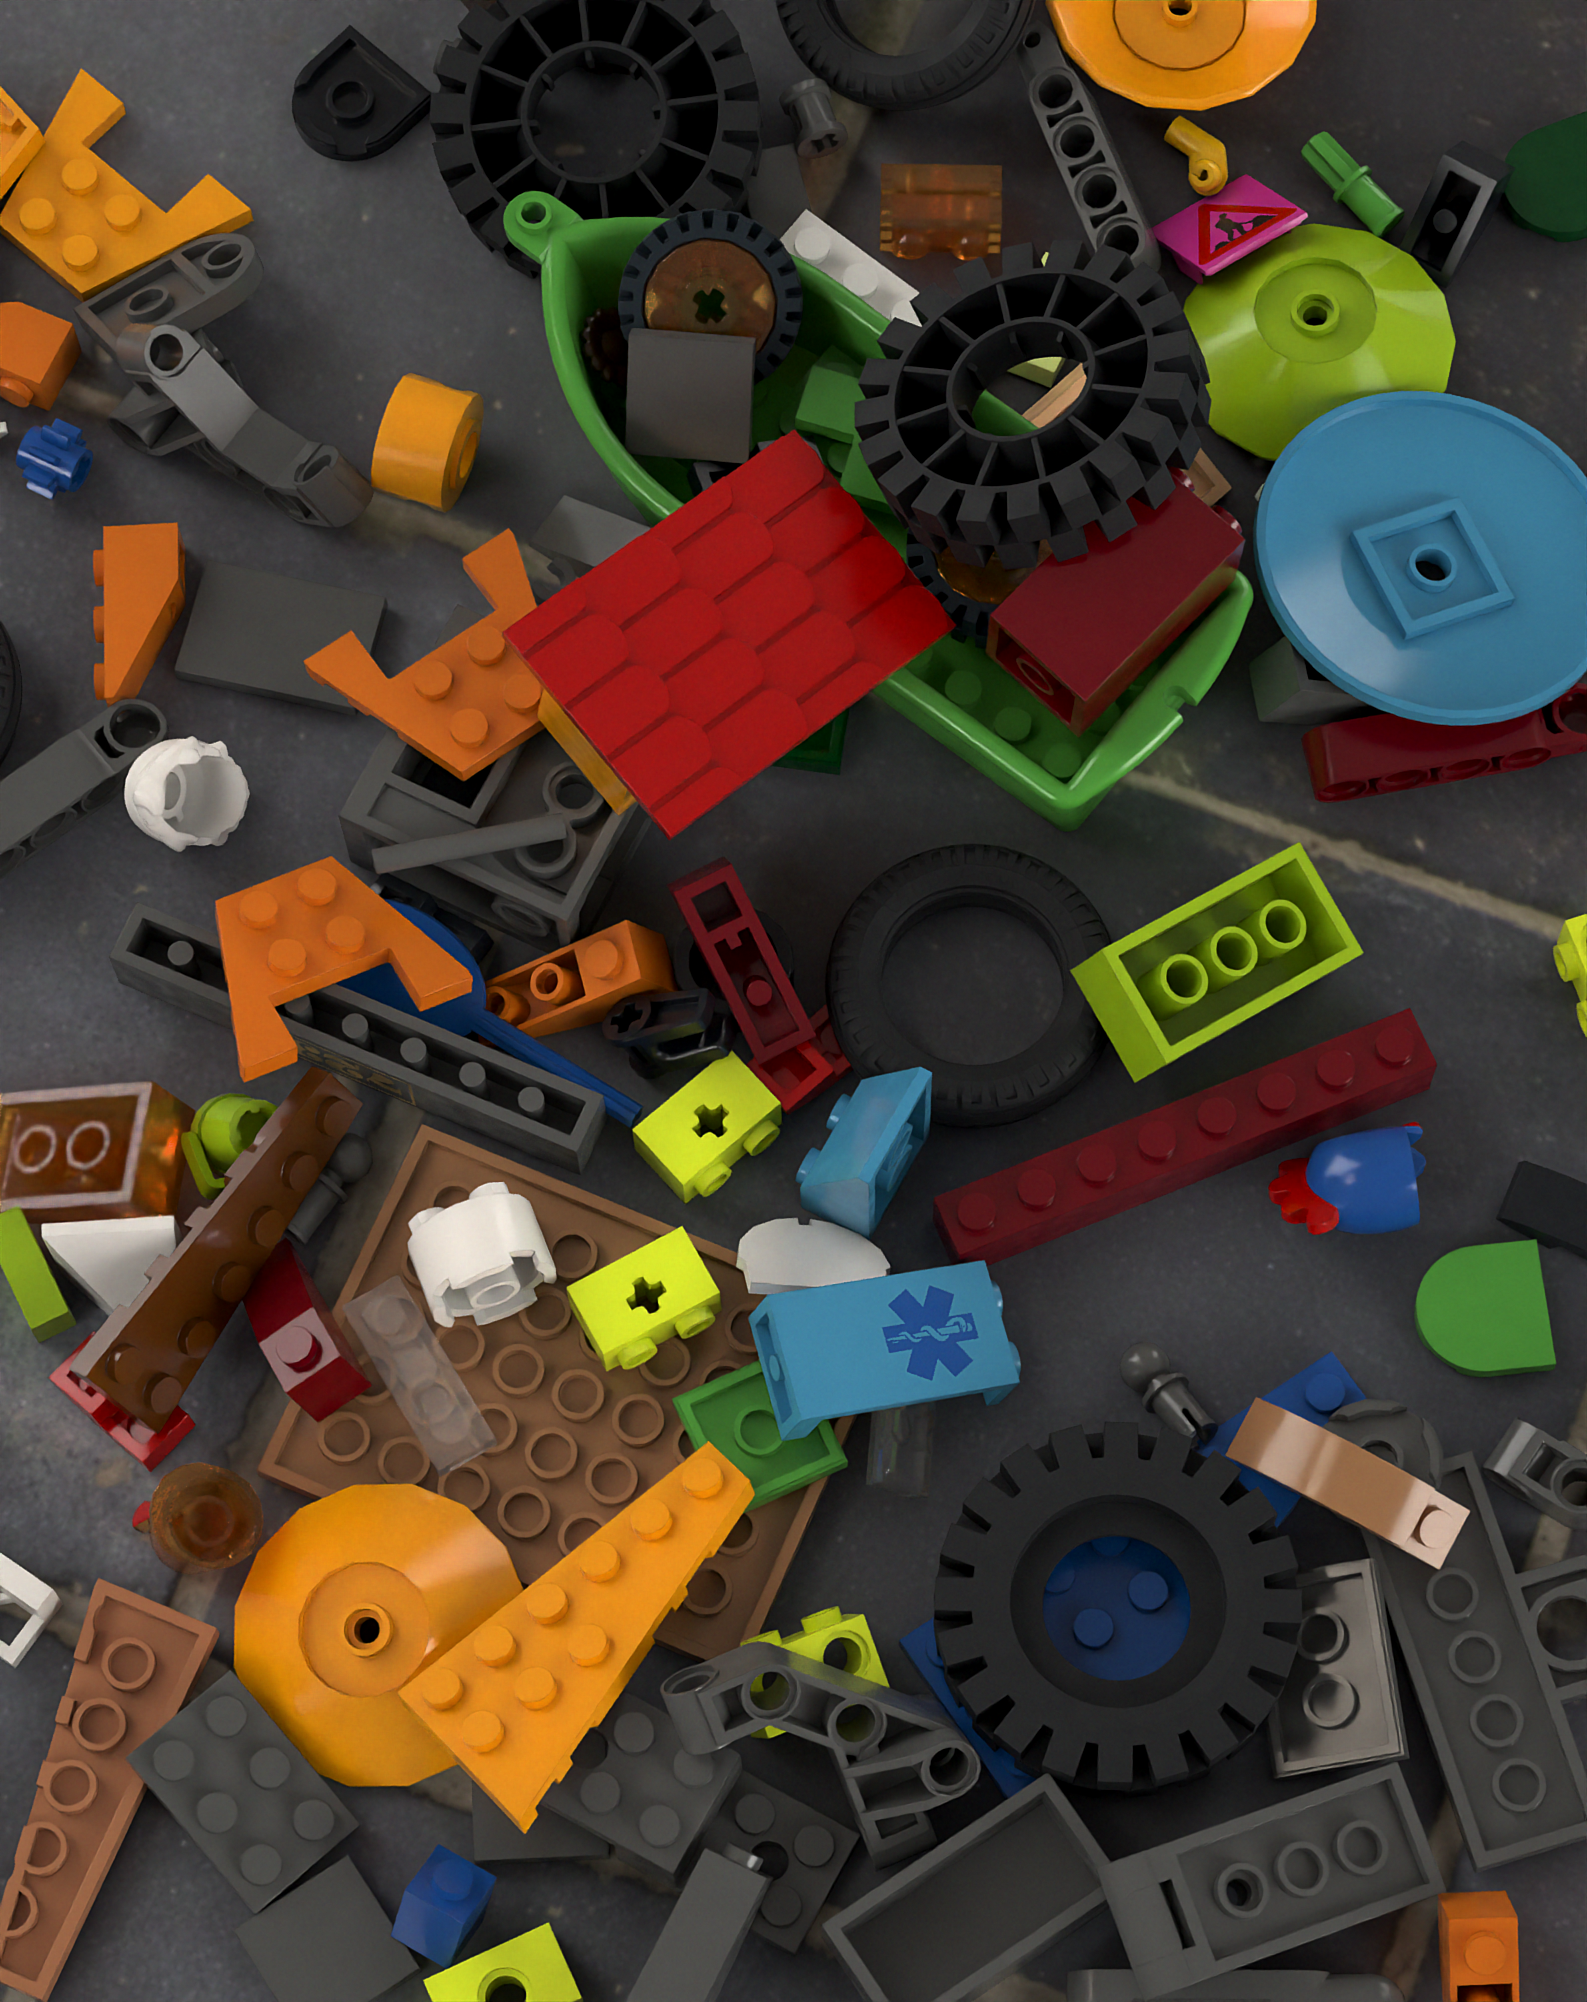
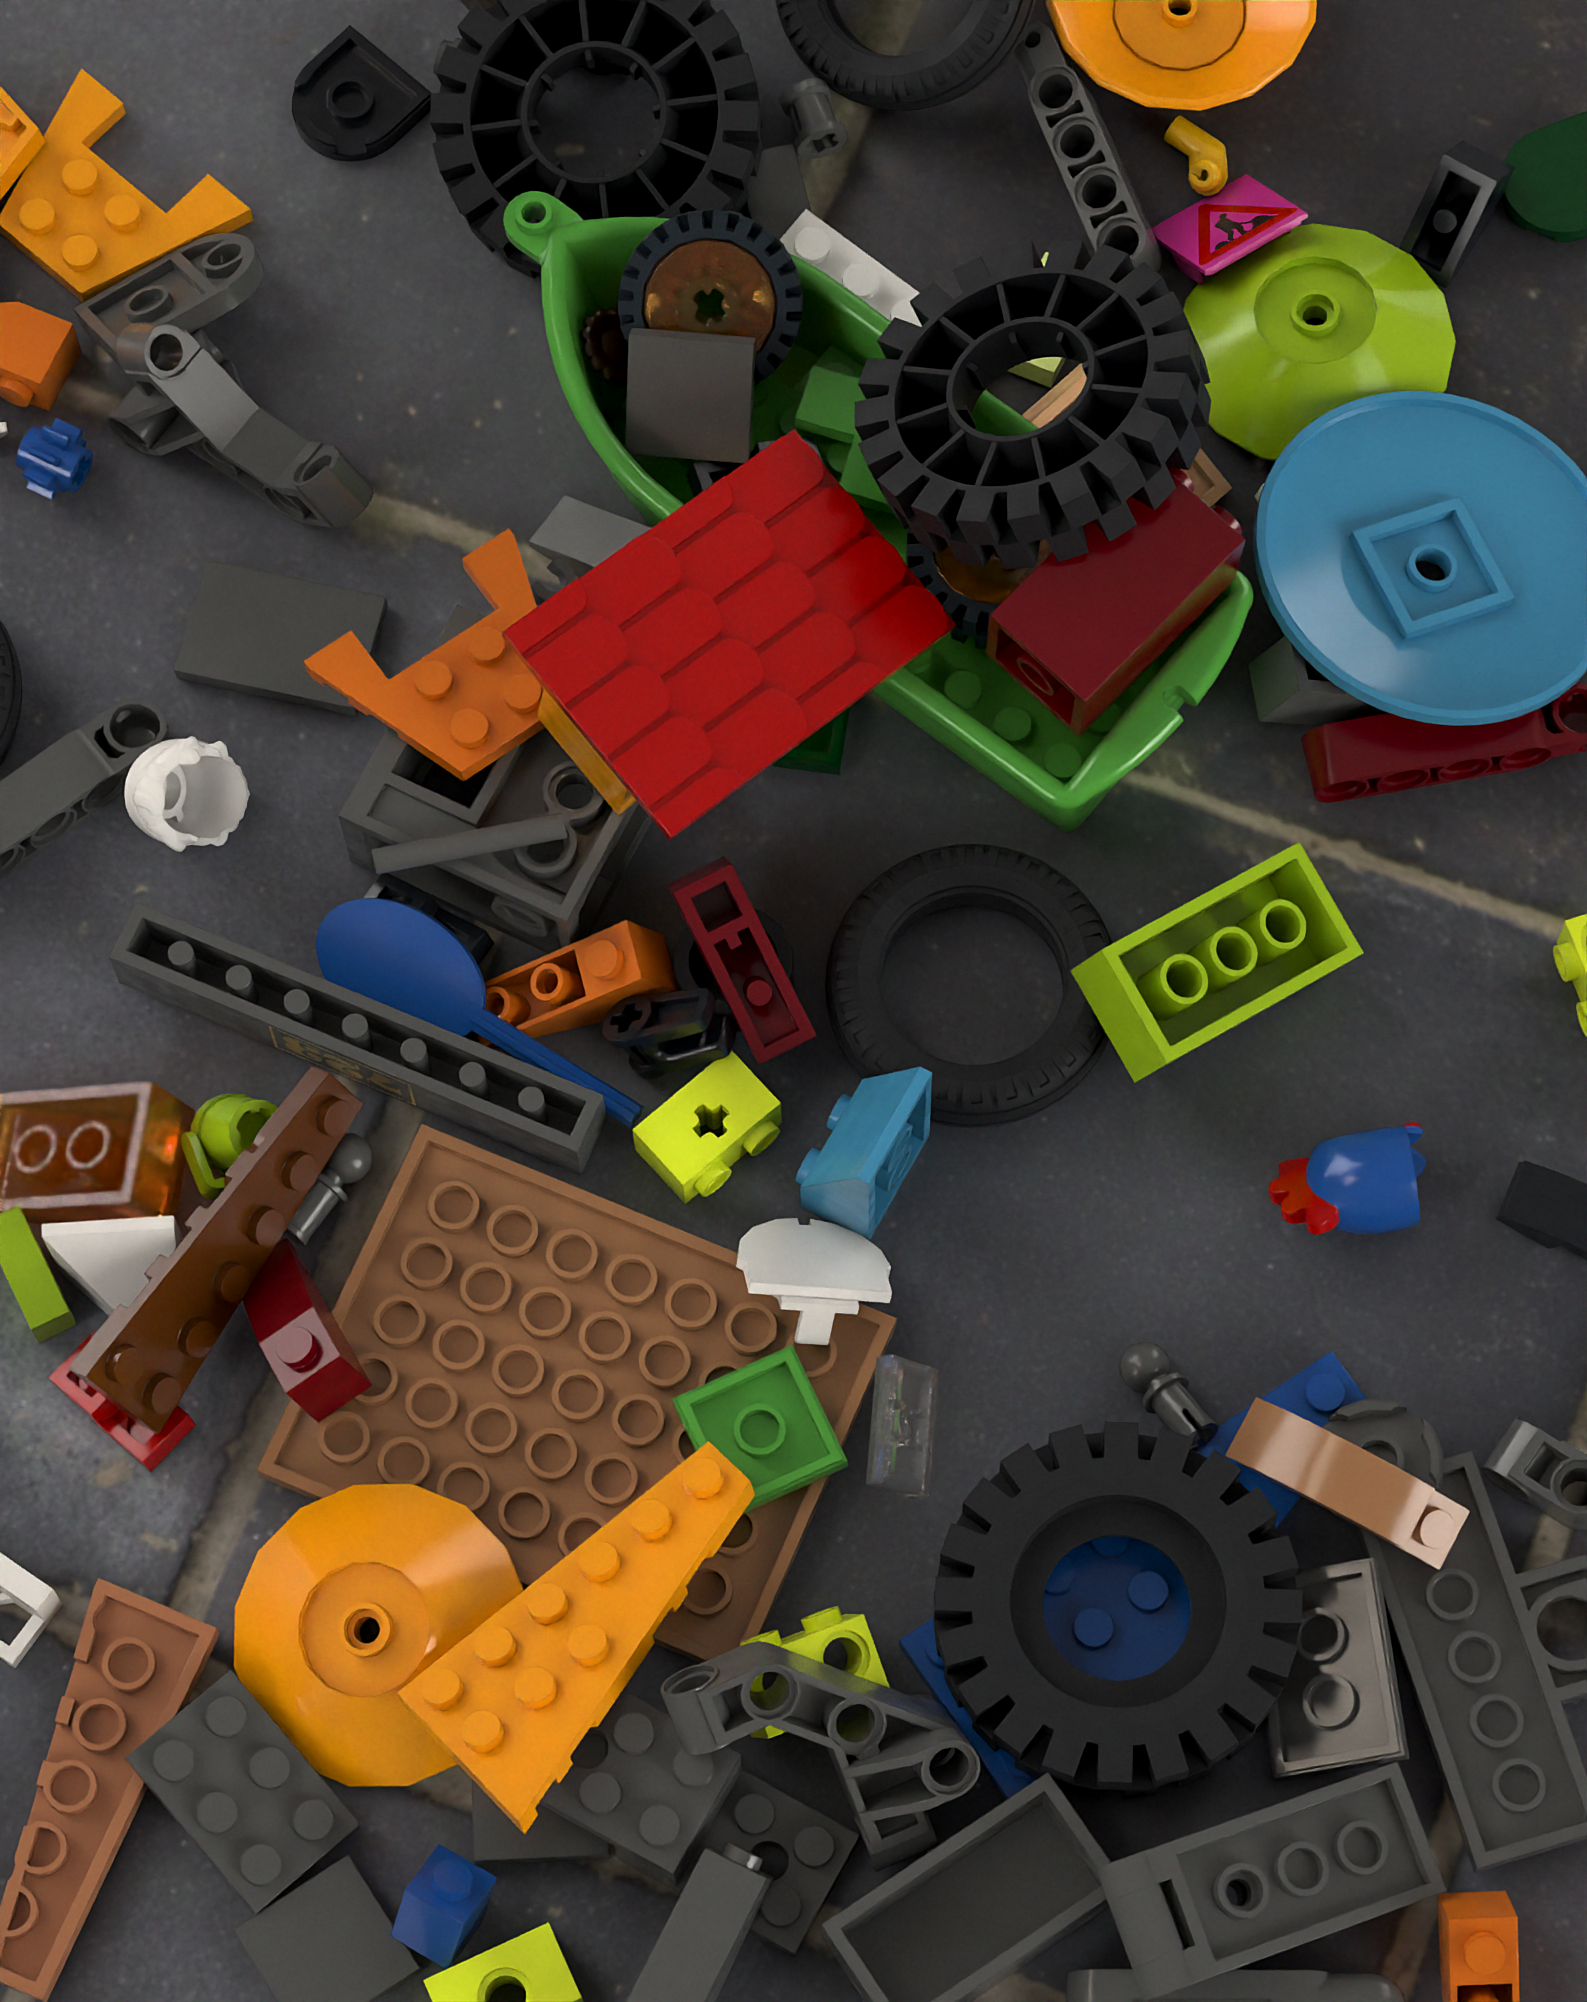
(142, 602): orange slope -> none
(201, 1519): clear orange hat -> none
(307, 935): orange wing -> none
(419, 1375): clear plate -> none
(427, 442): light orange piece -> none
(480, 1256): white brick -> none
(666, 1273): neon yellow brick -> none
(805, 1069): red slope -> none
(883, 1345): dark azure panel -> none
(940, 210): clear orange brick -> none
(1185, 1141): dark red brick -> none
(1352, 184): bright green axle -> none
(1487, 1310): bright green tile -> none

